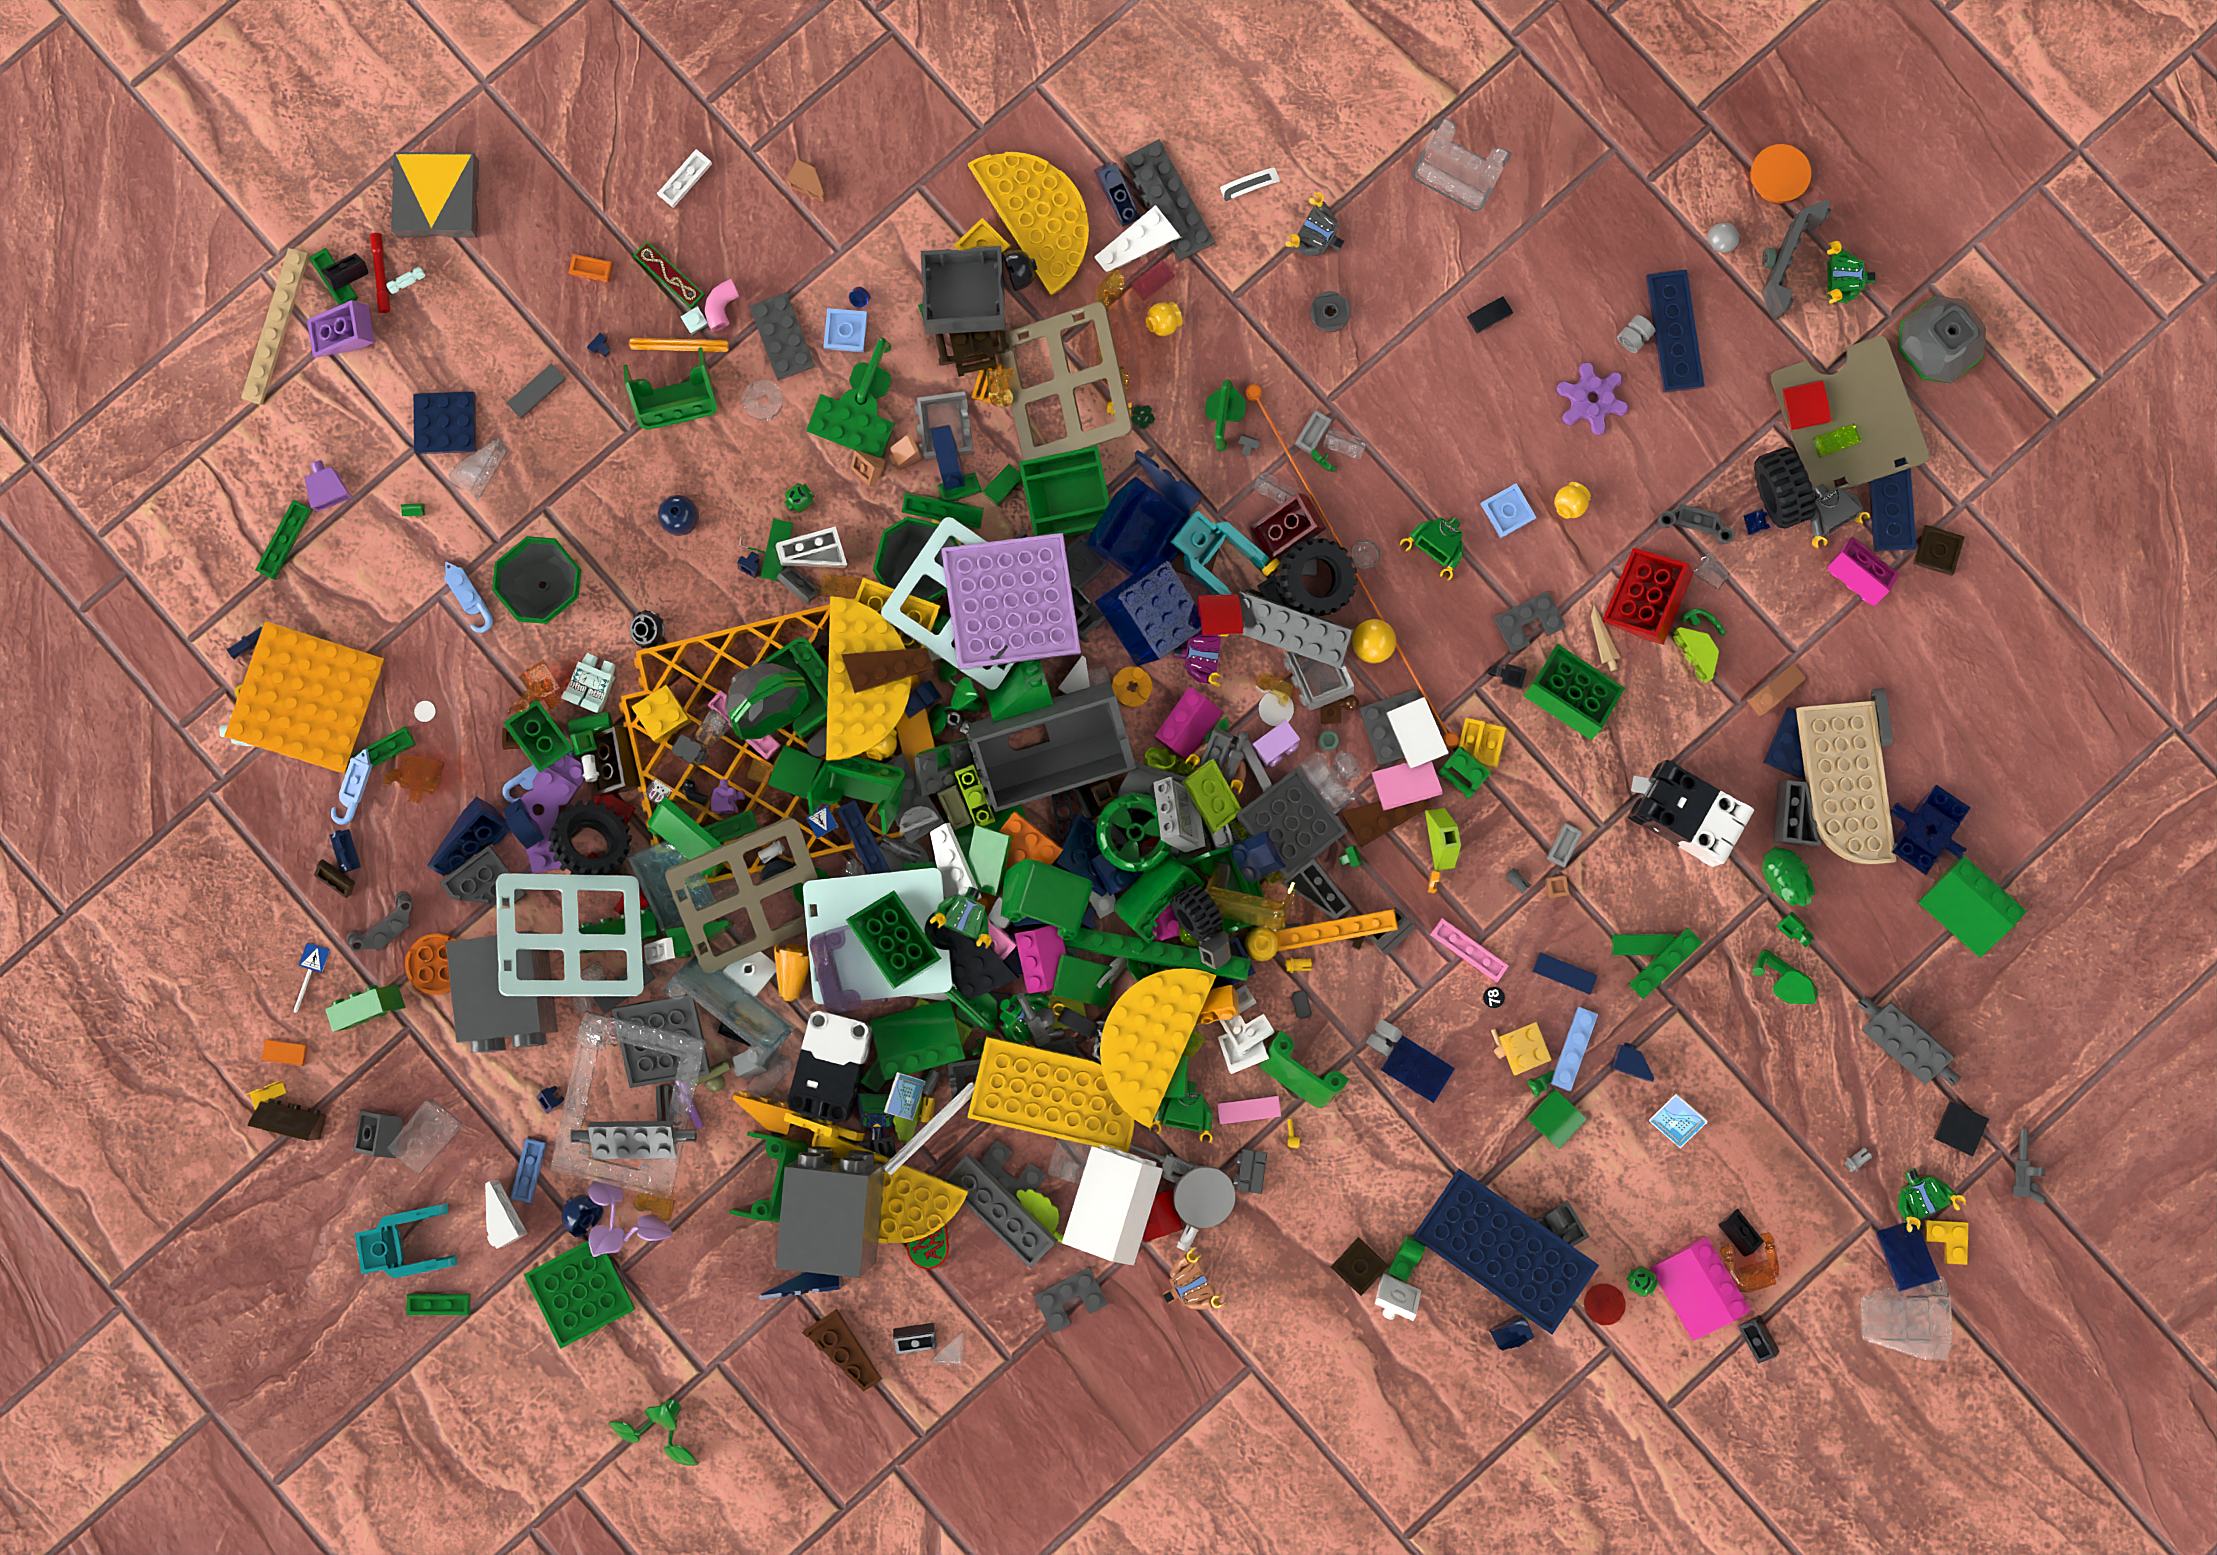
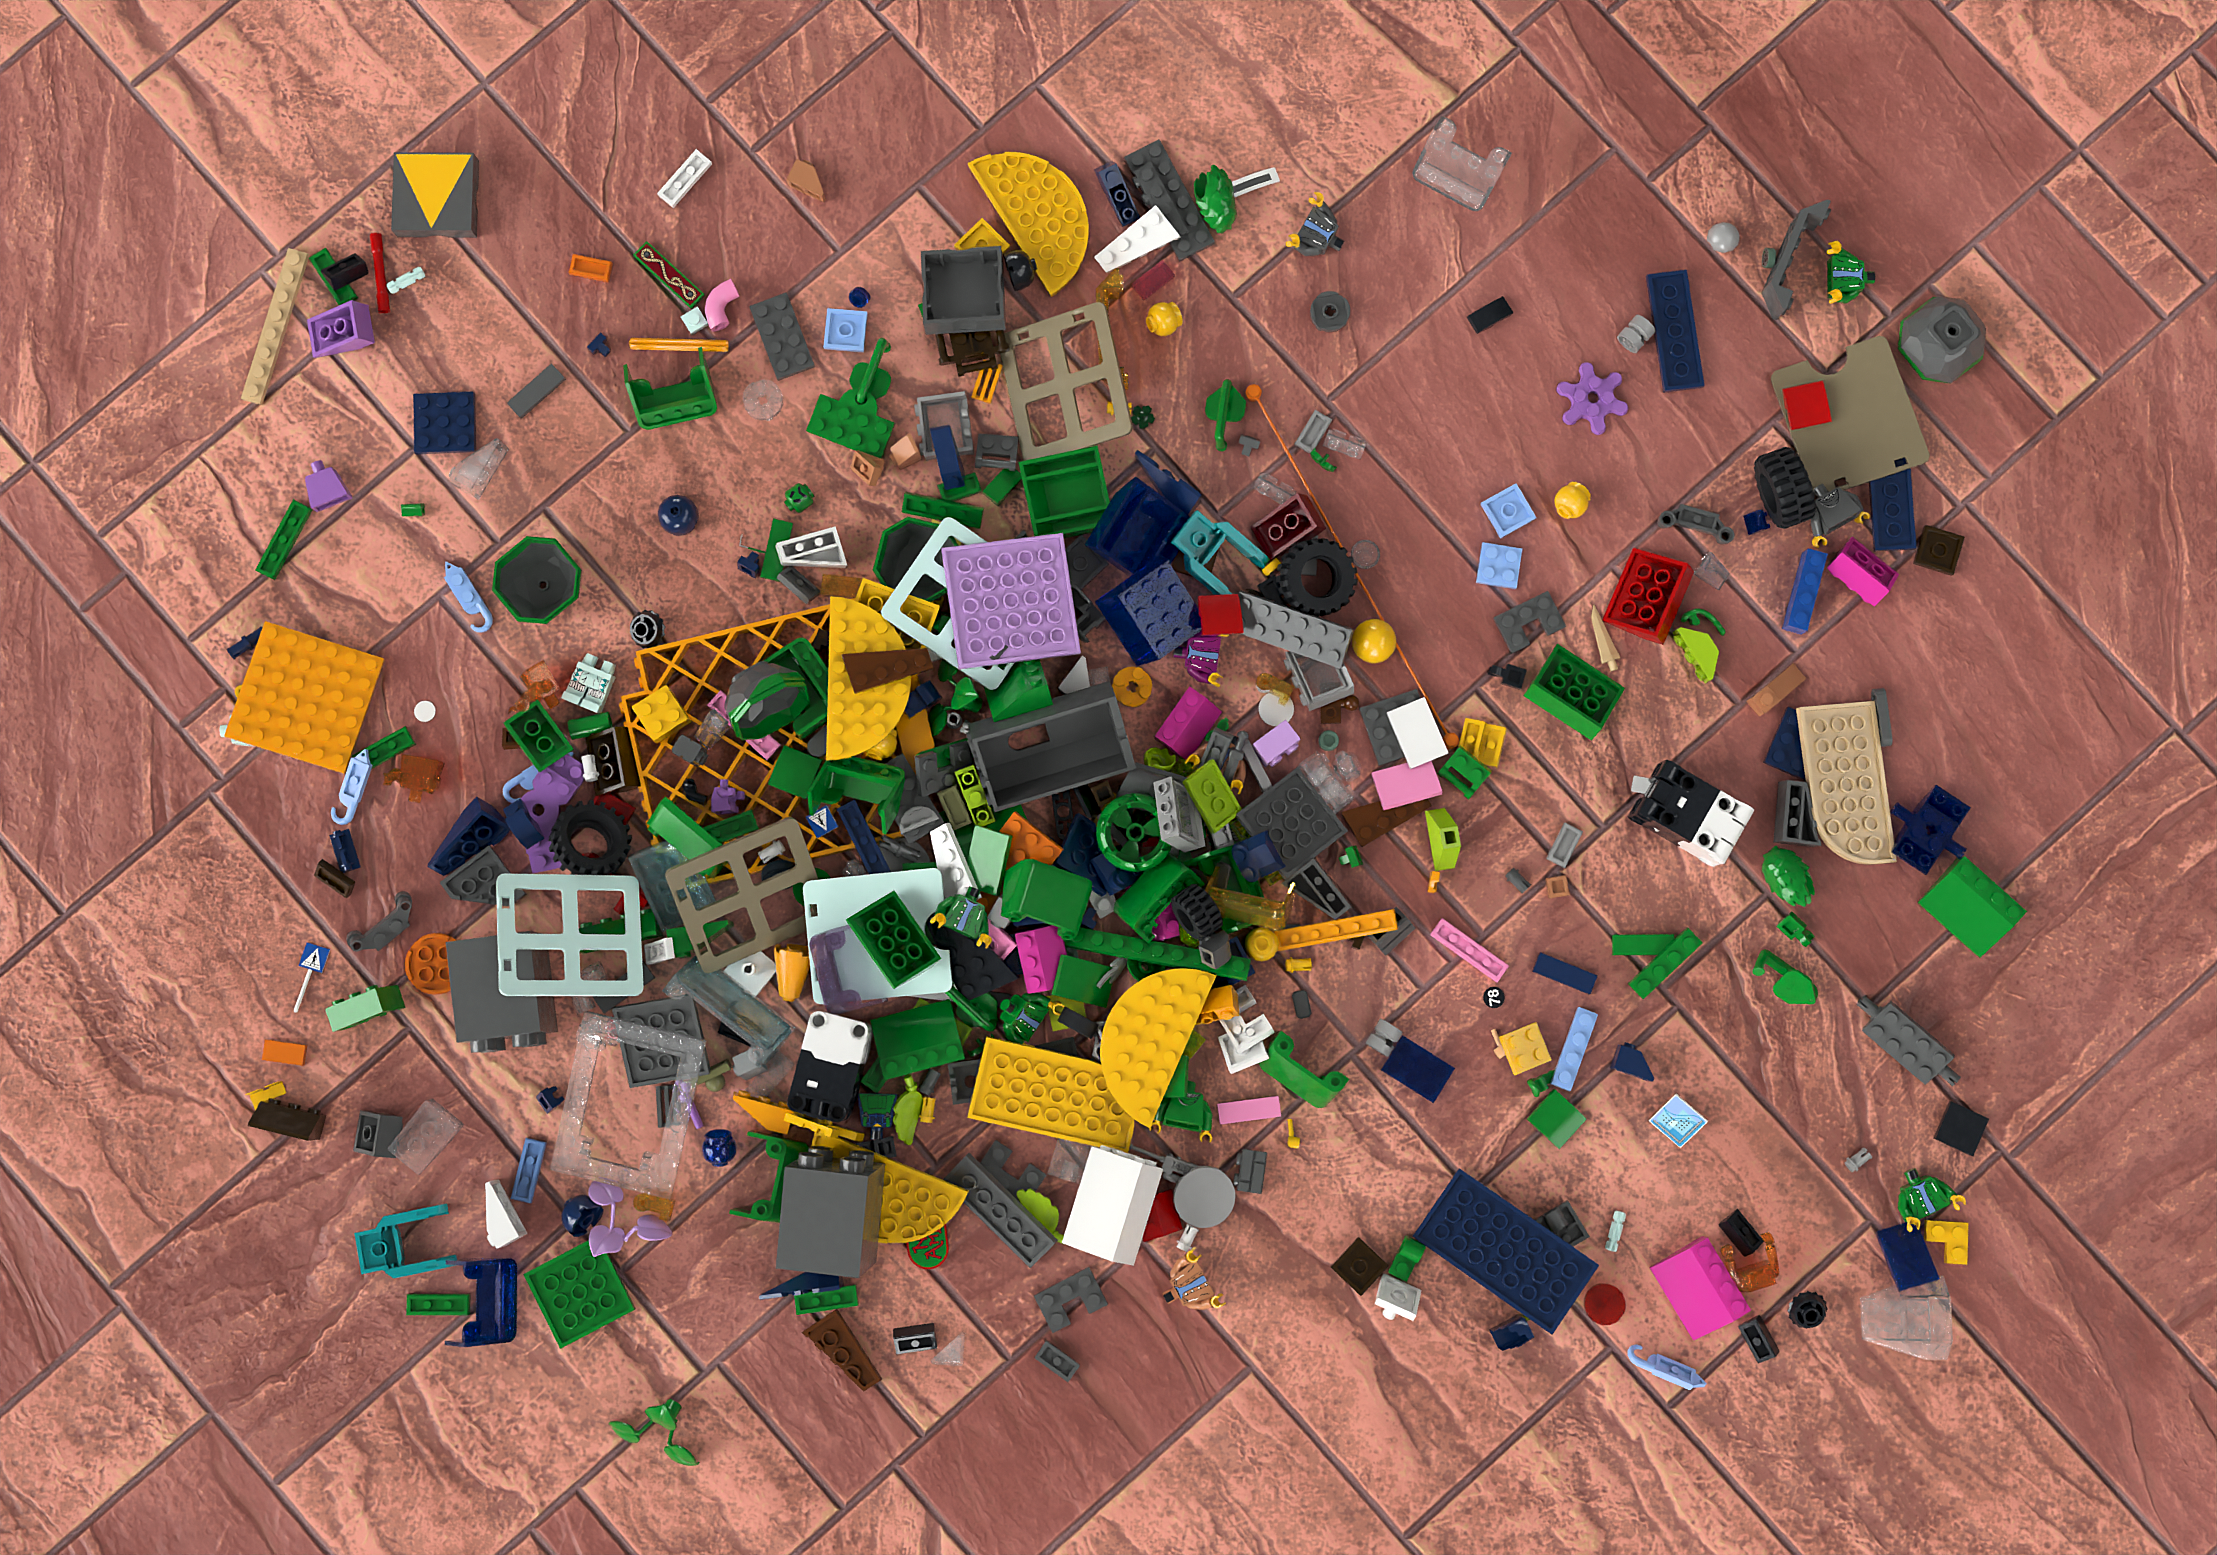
(494, 1301): none -> clear blue windscreen
(583, 742): green plate -> none
(633, 1139): dark grey plate -> none
(657, 791): clear tile -> none
(719, 1147): none -> clear blue piece
(760, 771): clear yellow plate -> none
(828, 1300): none -> green plate
(904, 1096): piece -> none
(924, 1134): white axle -> none
(997, 447): none -> dark grey plate
(999, 387): clear yellow leg -> none
(1039, 1022): dark grey piece -> none
(1057, 1361): none -> dark grey plate
(1216, 199): none -> green head
(1440, 541): green torso -> none
(1499, 565): none -> light blue plate
(1615, 1231): none -> light aqua axle
(1642, 1281): green head -> none
(1667, 1369): none -> light blue plate
(1780, 173): orange tile -> none
(1804, 591): none -> blue brick
(1807, 1310): none -> black piece
(1837, 440): clear neon green slope -> none
(2023, 1171): dark grey piece -> none

